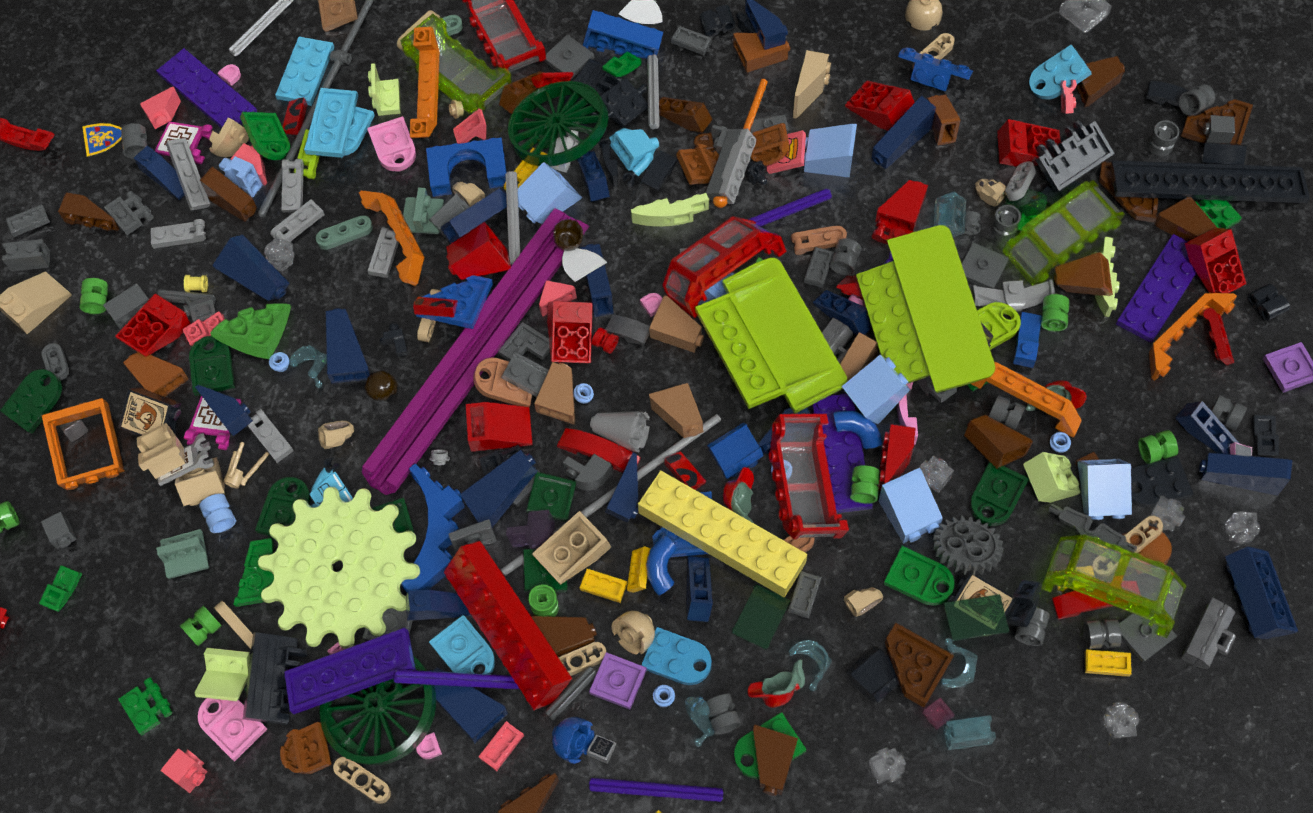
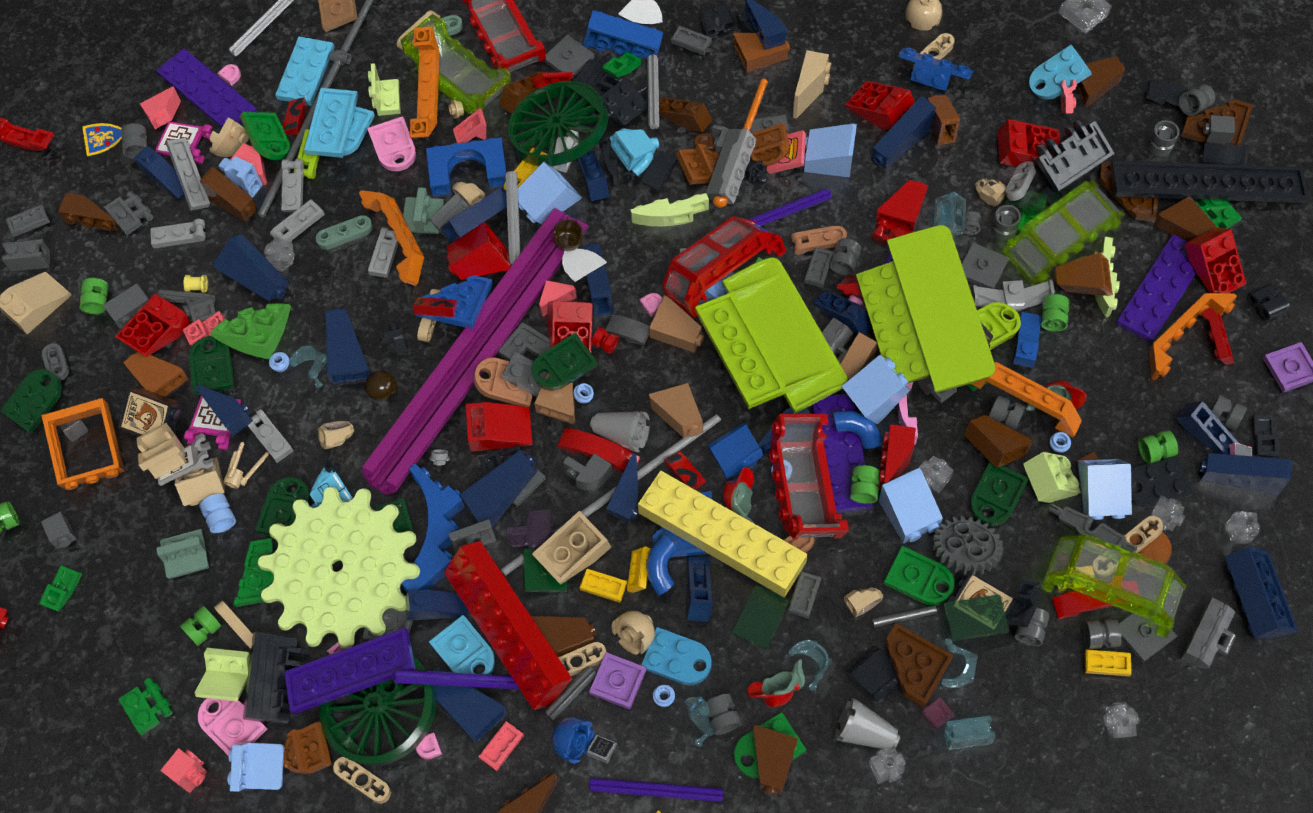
(256, 766): none -> light blue bracket
(543, 601): bright green wheel -> none
(551, 494): dark green plate -> none
(564, 363): none -> dark green plate
(865, 727): none -> light grey cone
(894, 618): none -> flat silver bar

